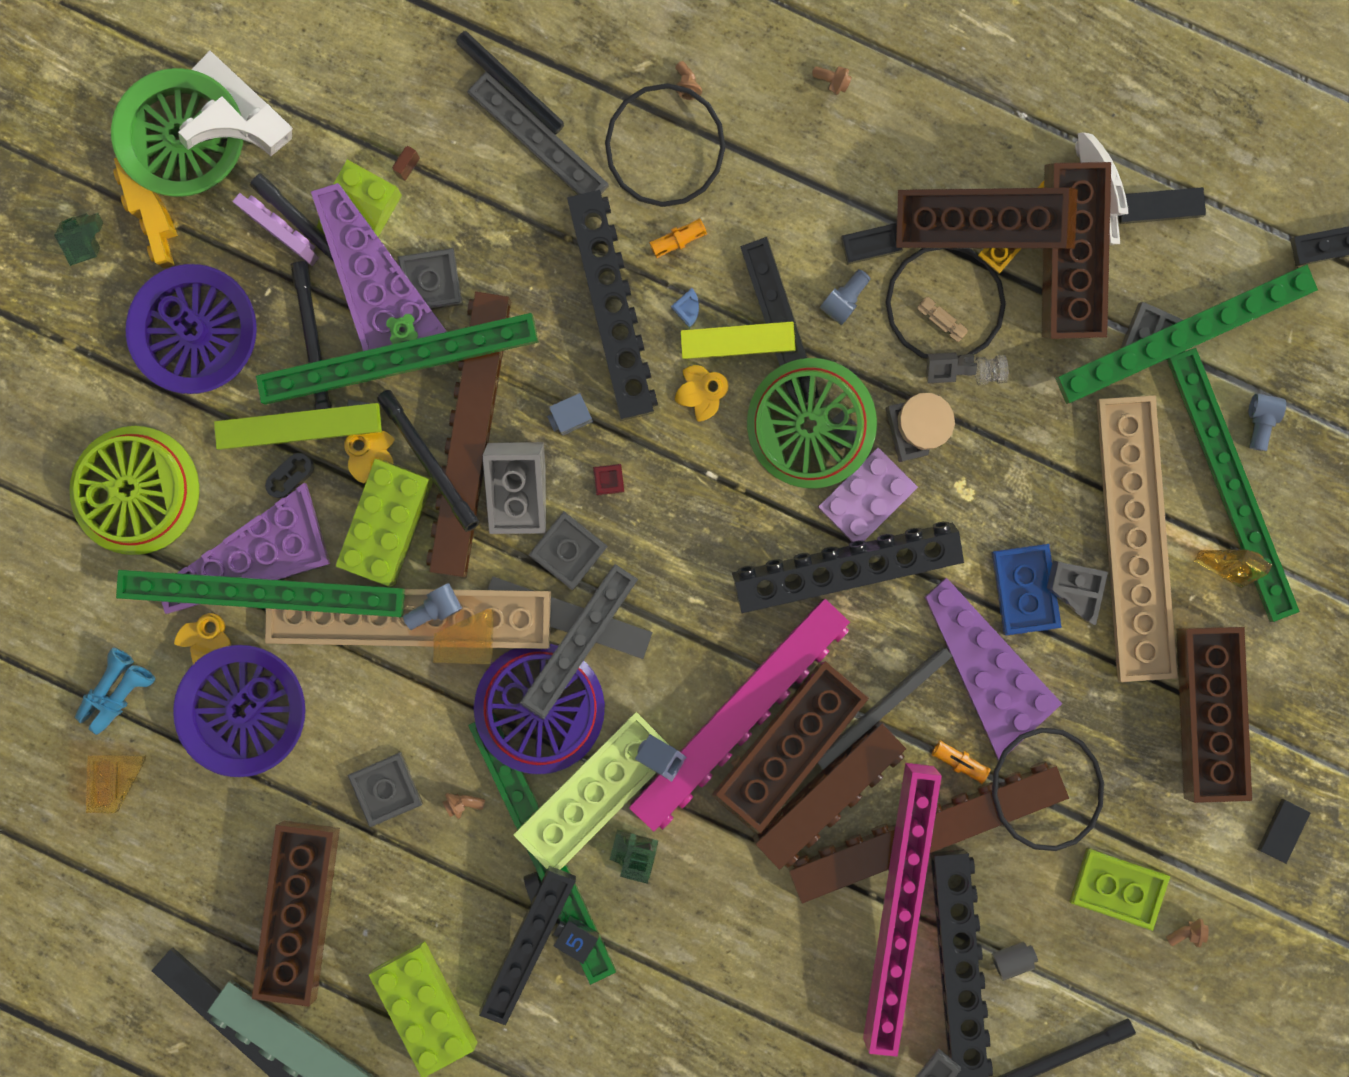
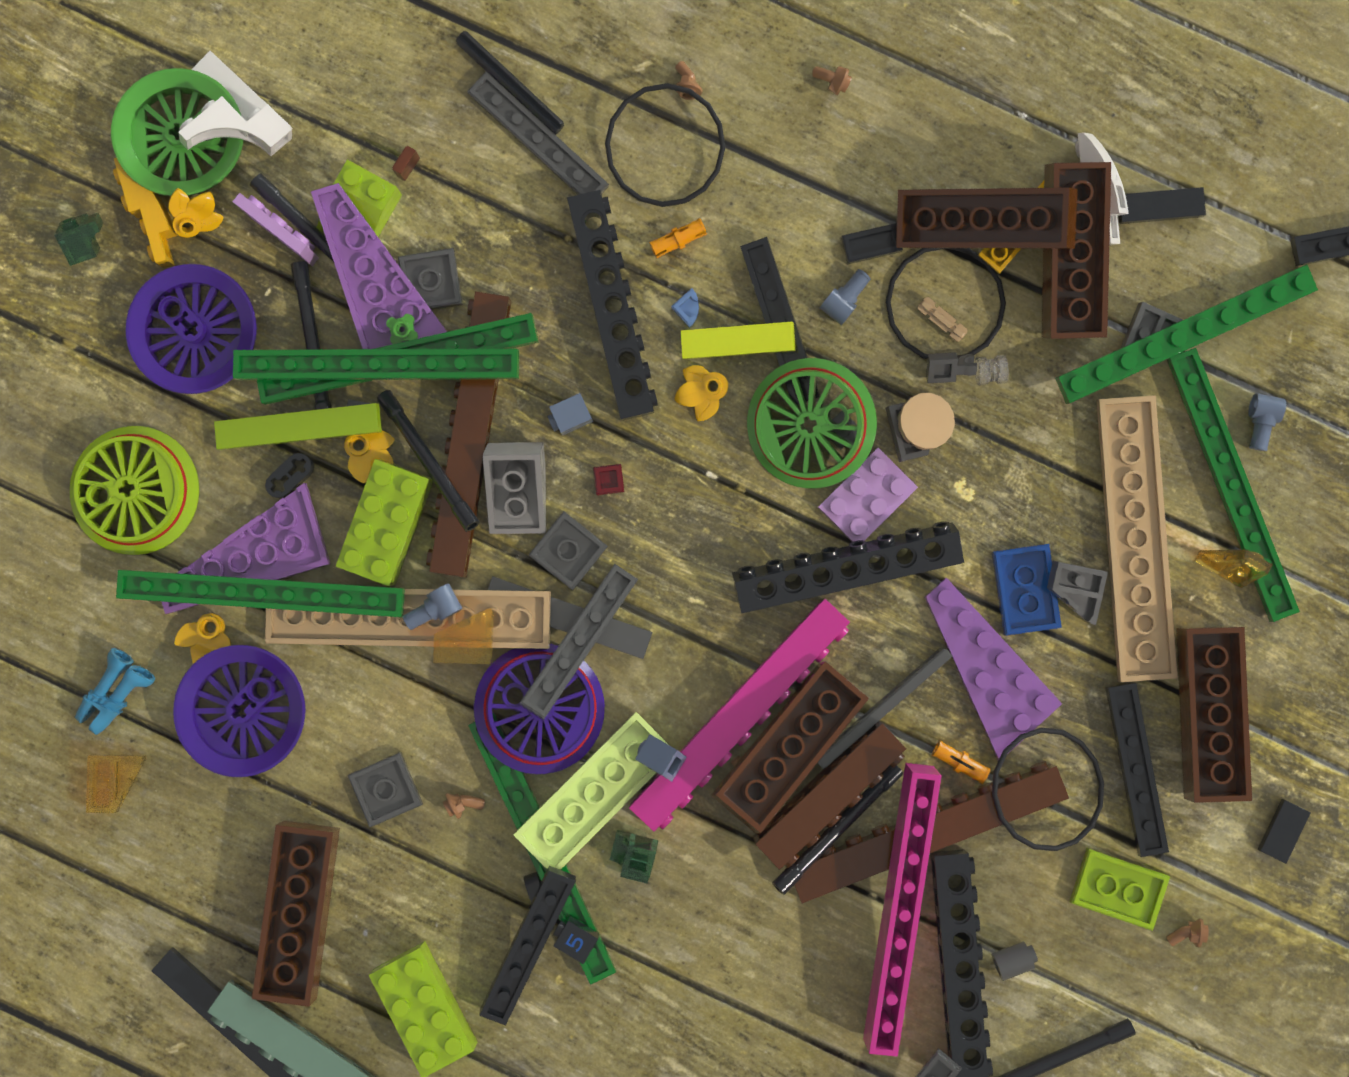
(195, 211): none -> yellow plate
(376, 364): none -> green plate
(794, 873): none -> black piece
(1137, 769): none -> black plate

